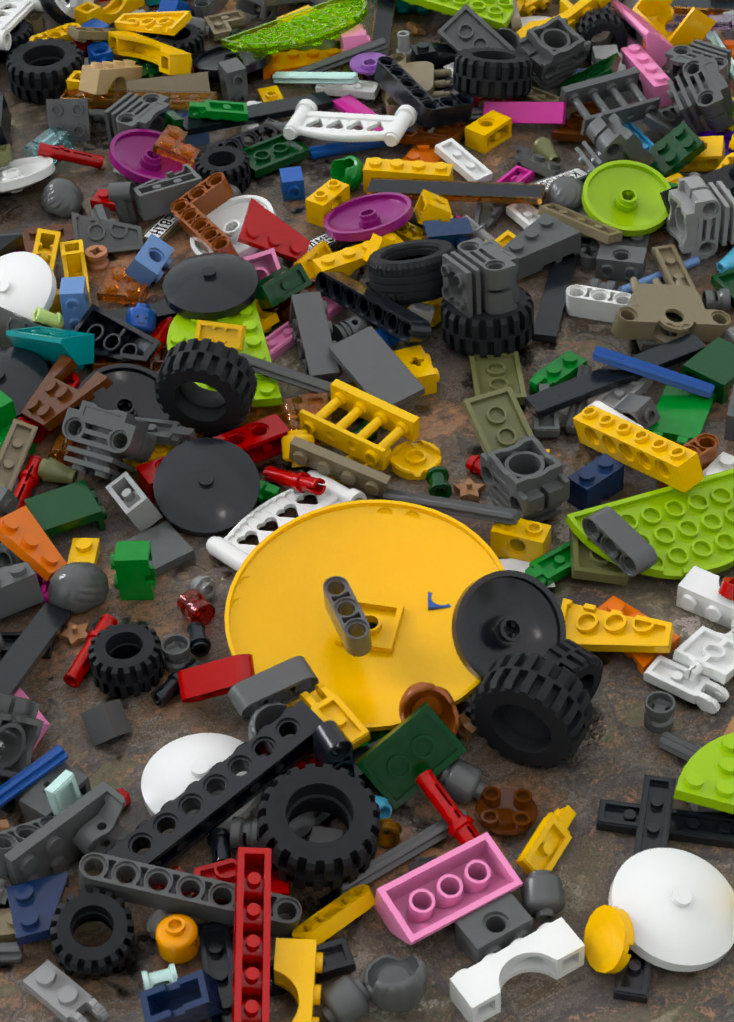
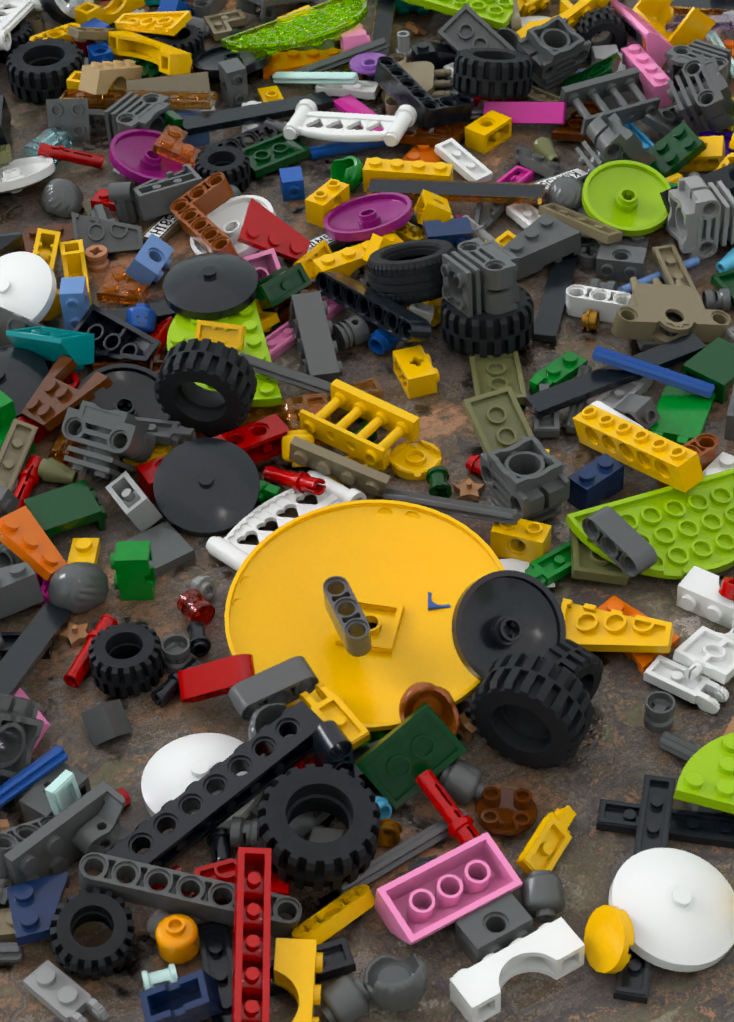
(48, 318): yellowish green pin -> none
(219, 110): green hinge -> none
(376, 368): dark grey tile -> none
(591, 320): none -> pearl gold plate

